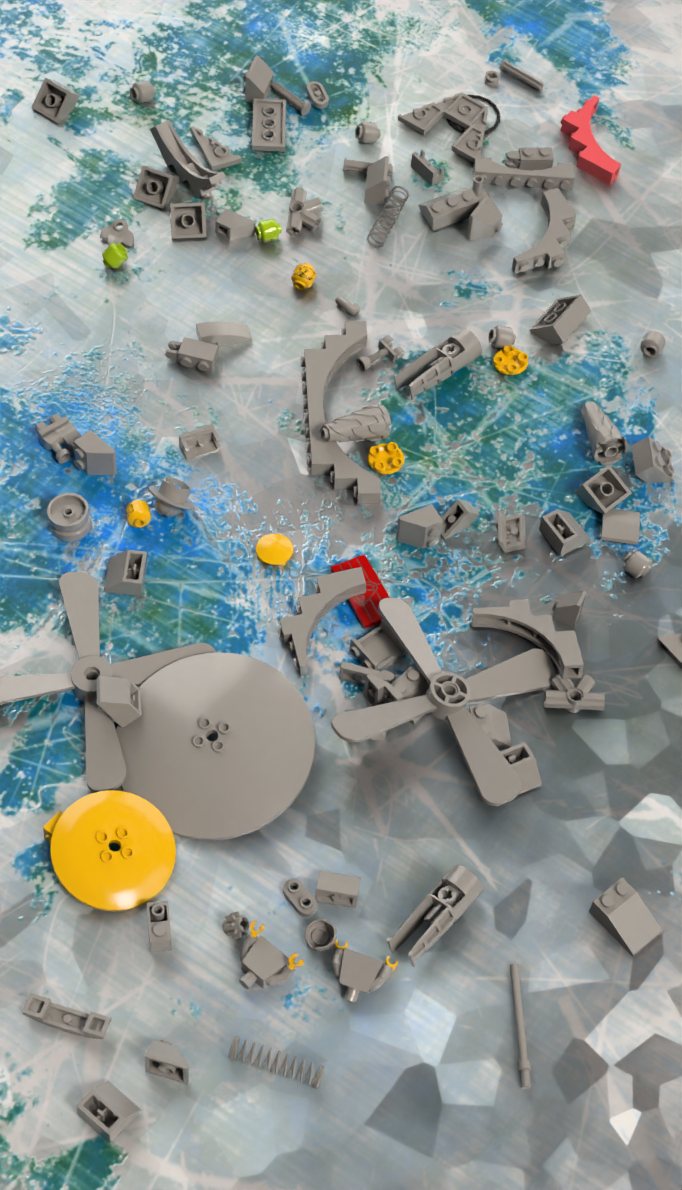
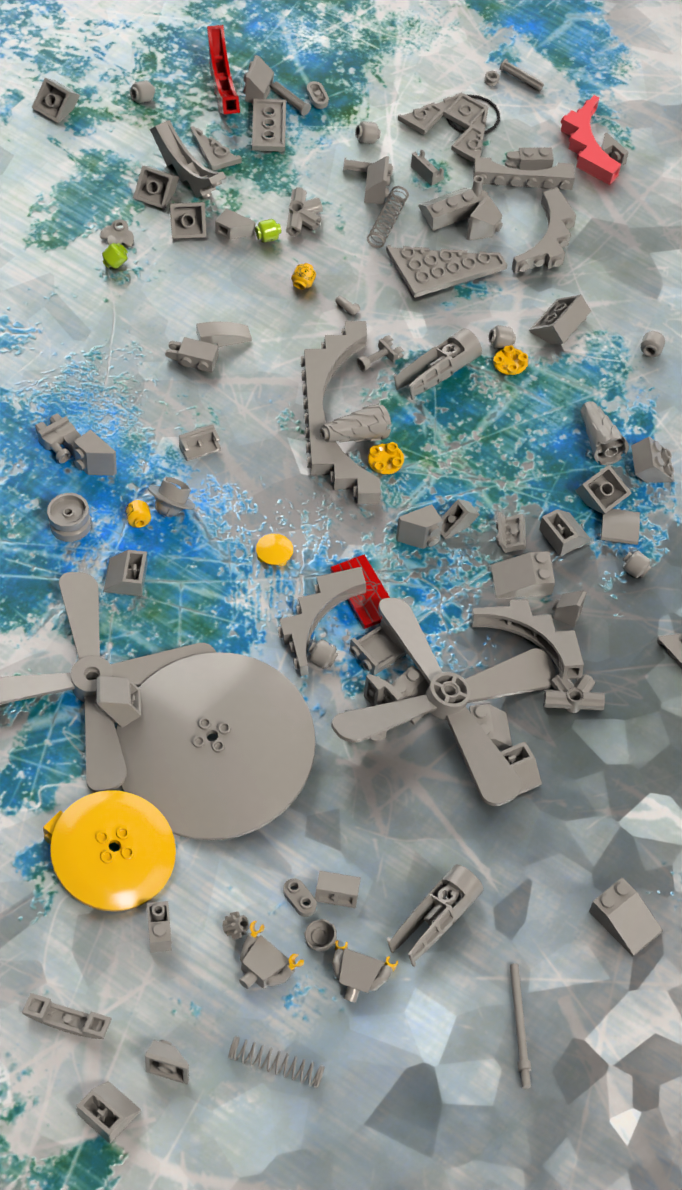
(219, 69): none -> red arch
(323, 653): none -> light grey head
(357, 674): light grey hinge -> none
(433, 270): none -> light grey wing
(524, 576): none -> light grey slope
(614, 149): none -> light grey slope

